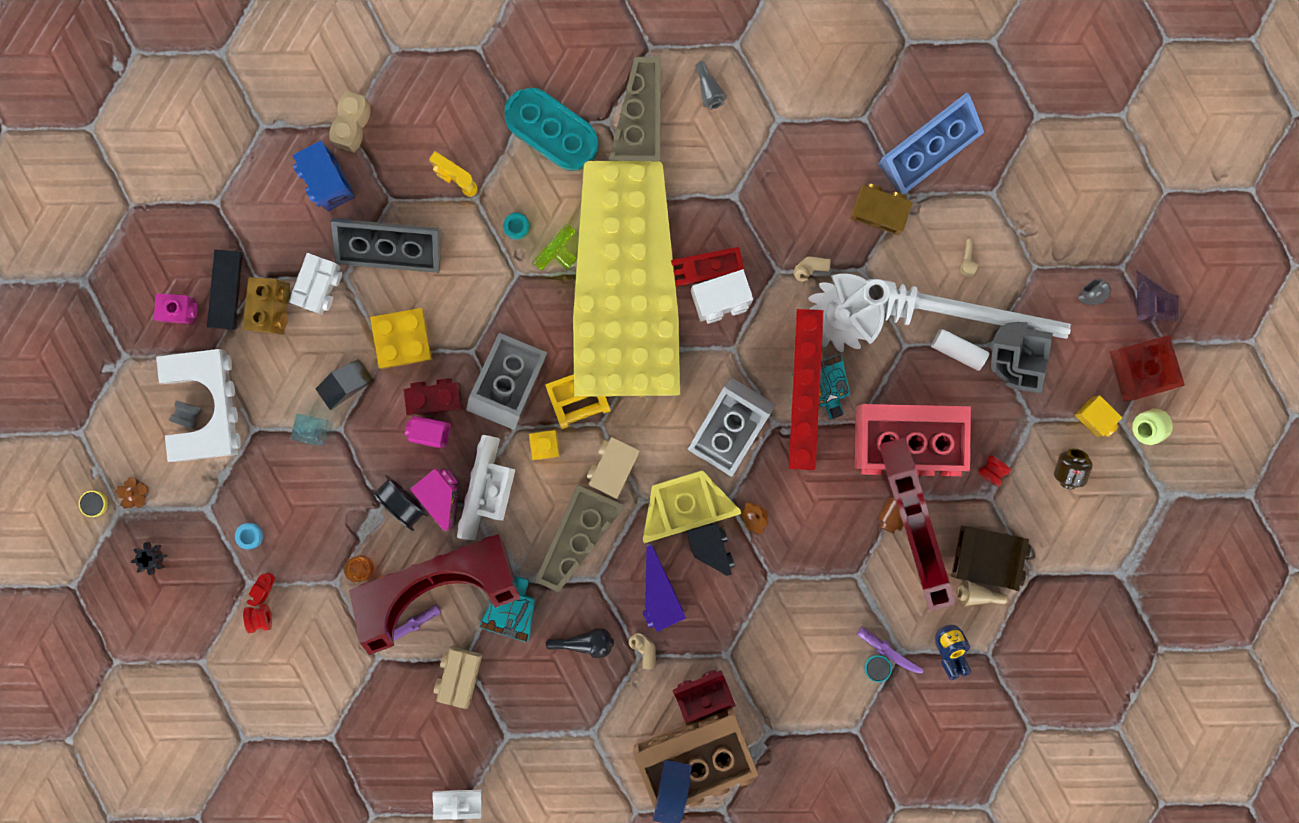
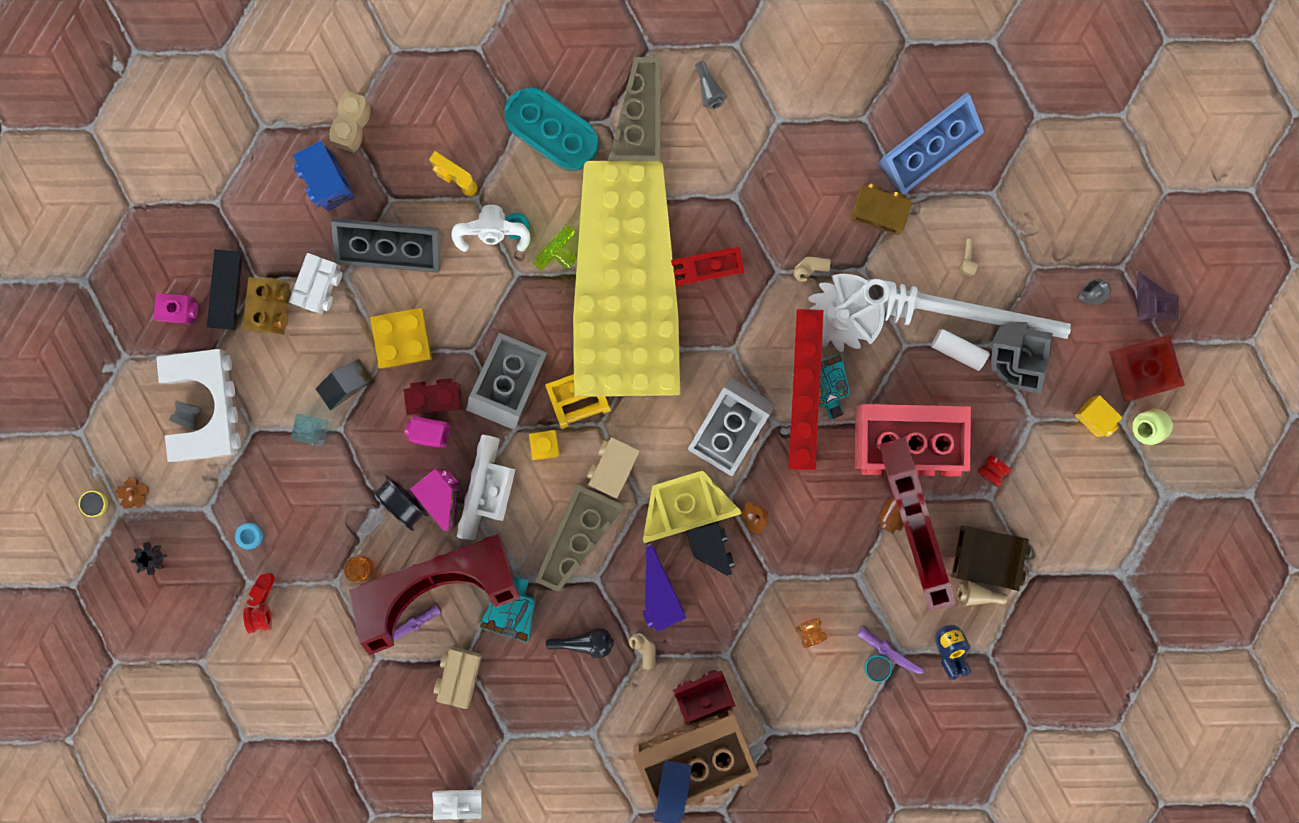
(490, 229): none -> white piece
(722, 296): white brick -> none
(811, 633): none -> clear orange wheel
(1073, 468): dark brown head -> none

